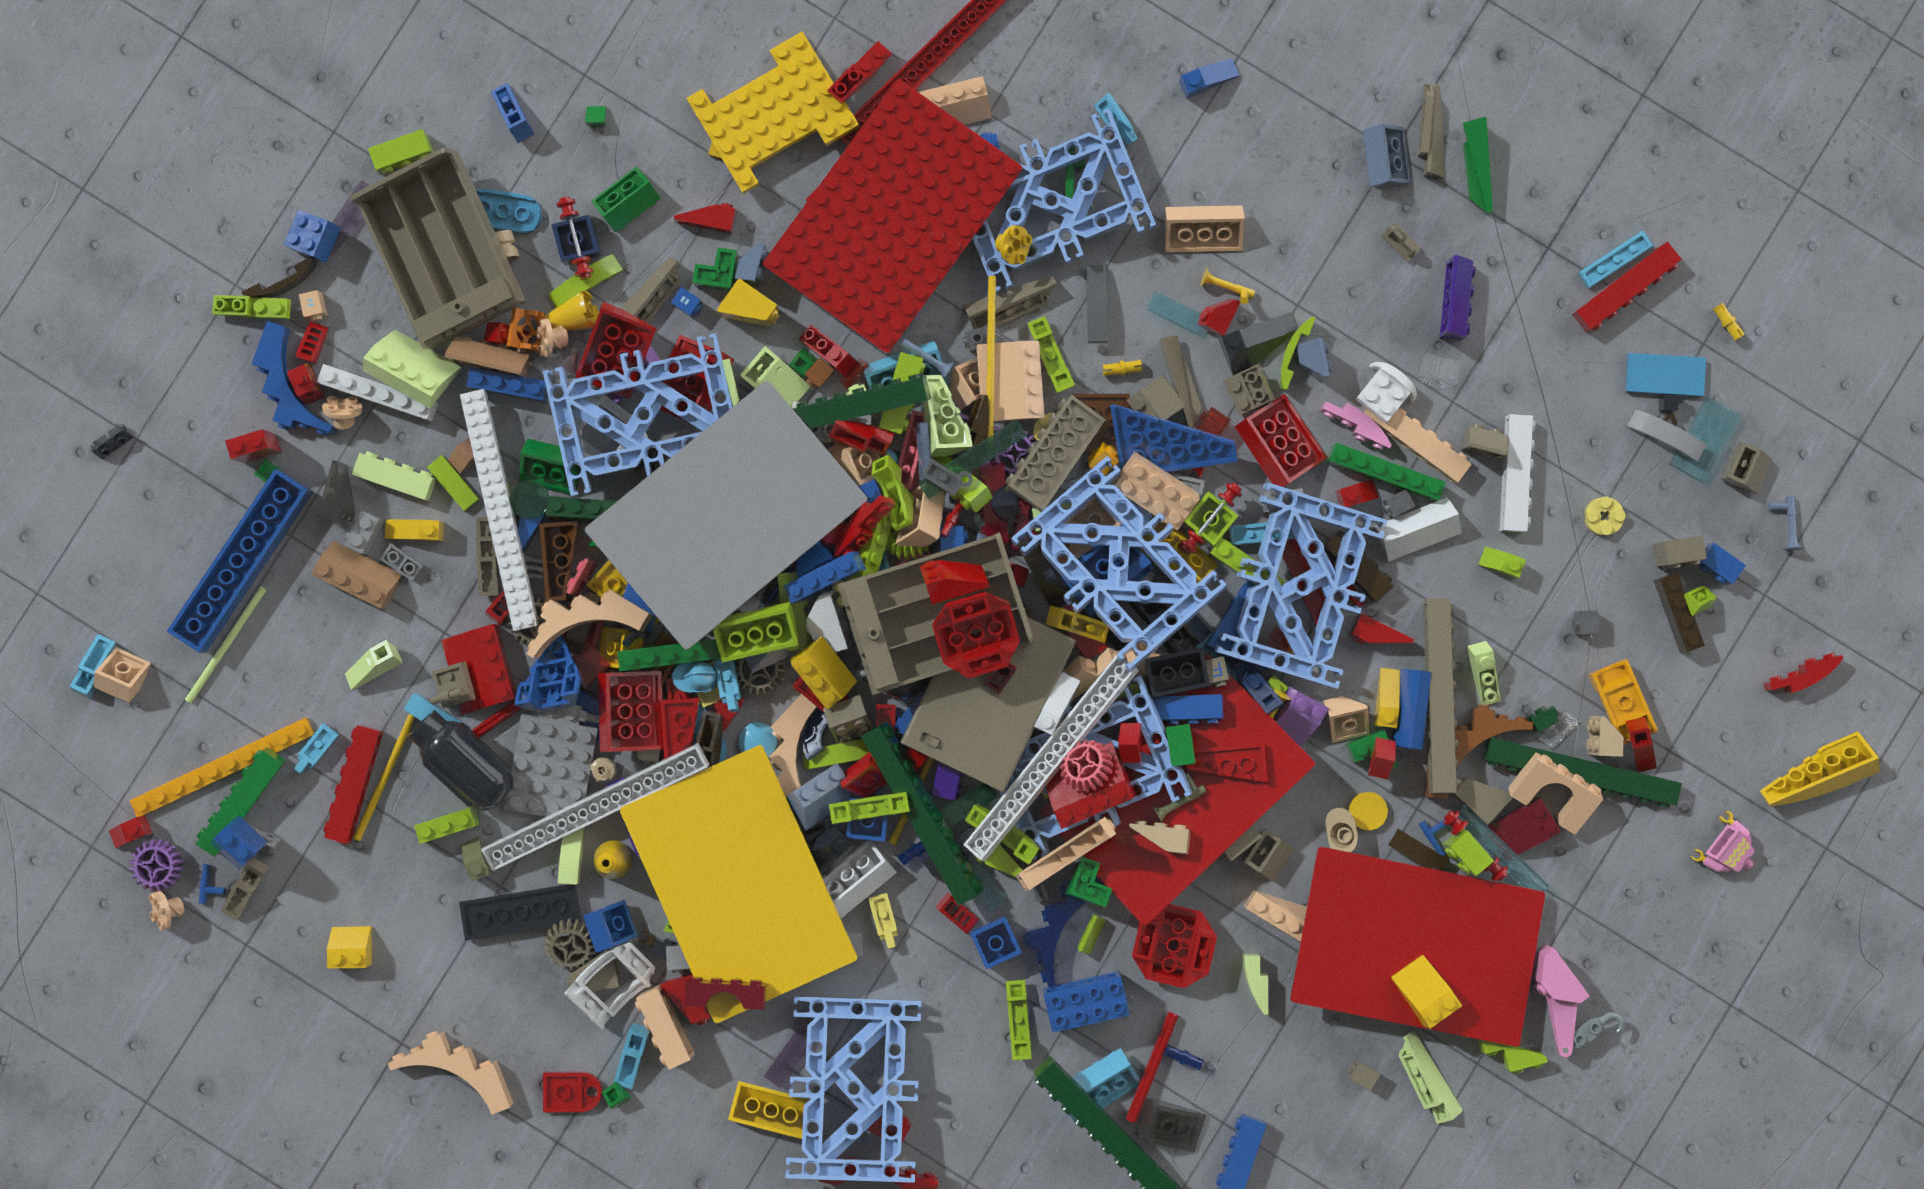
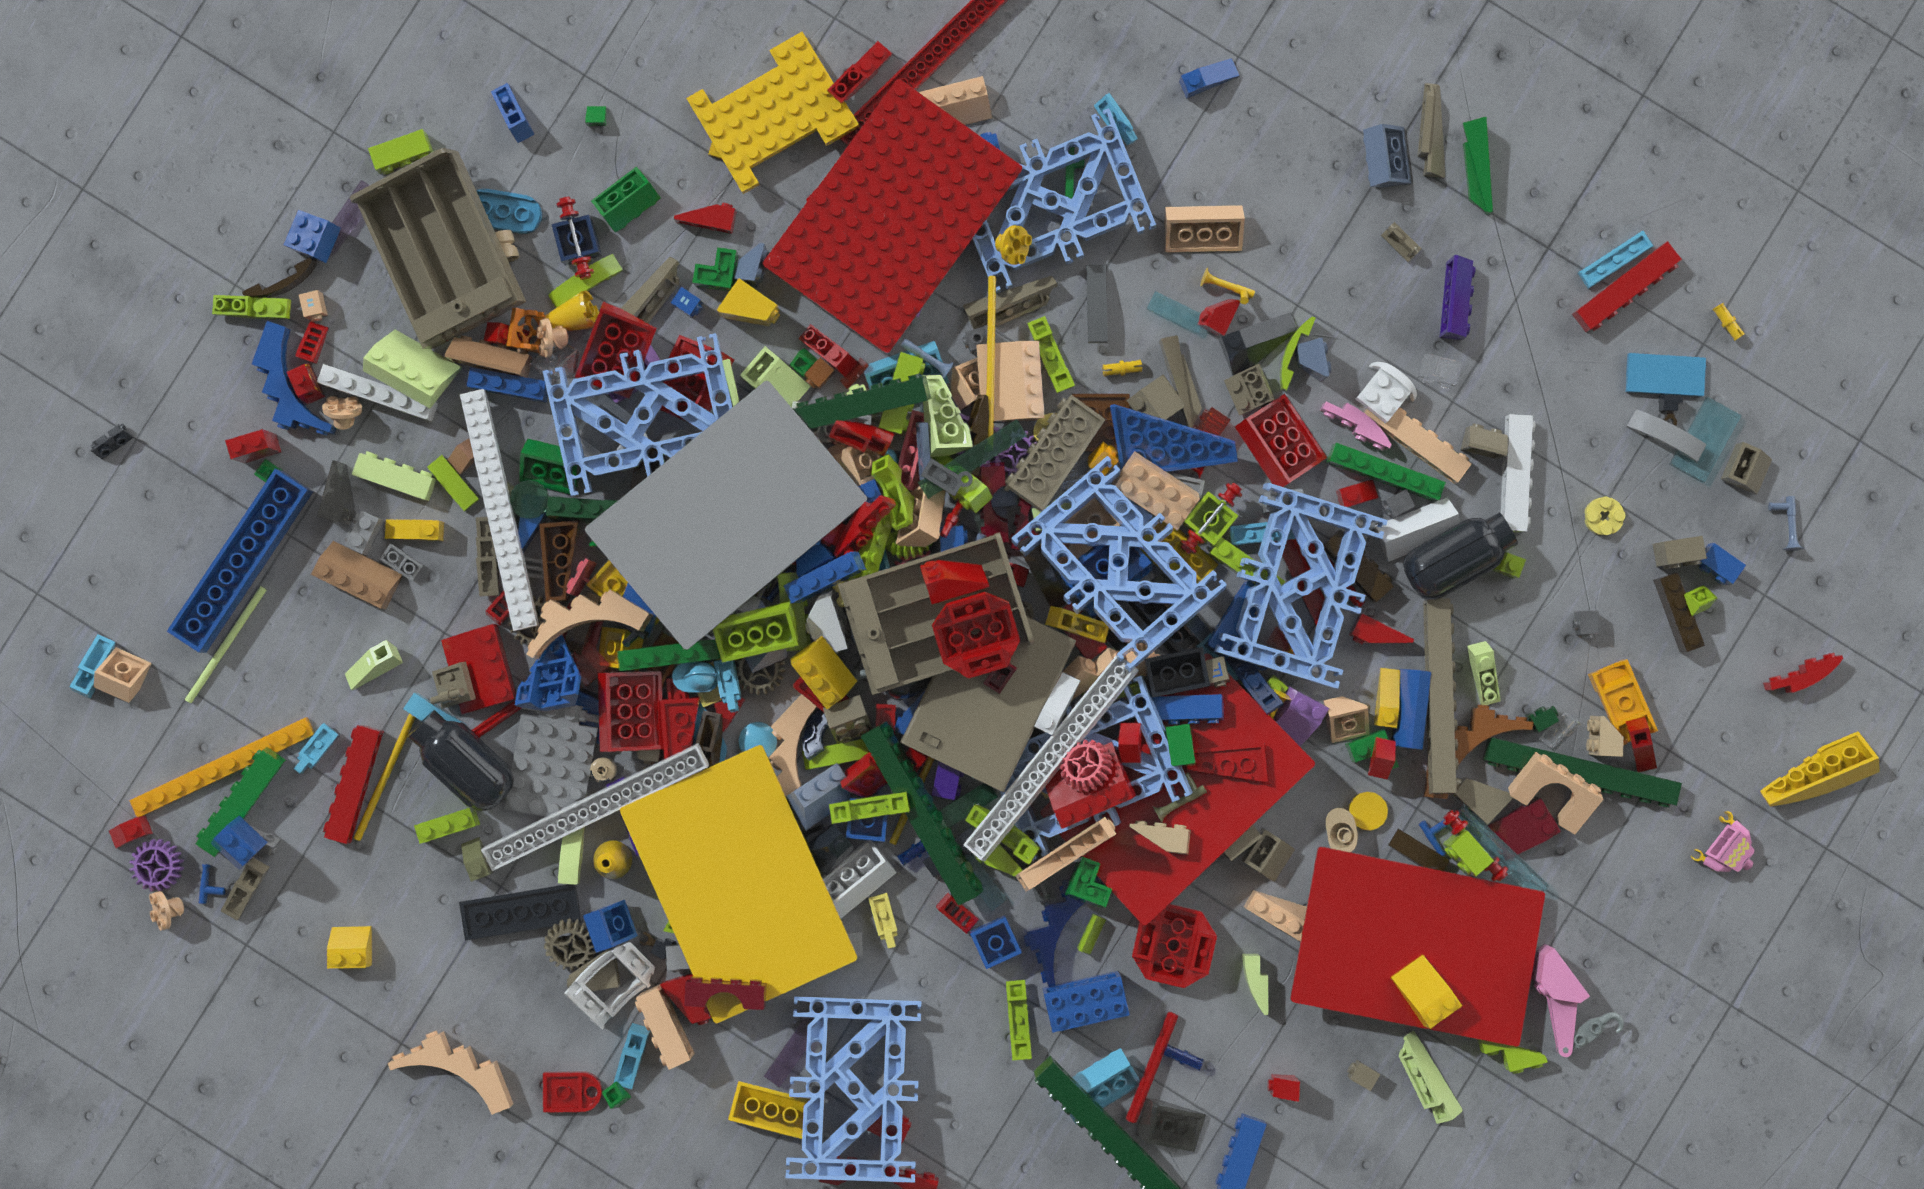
(1284, 1087): none -> red slope
(1458, 556): none -> black piece

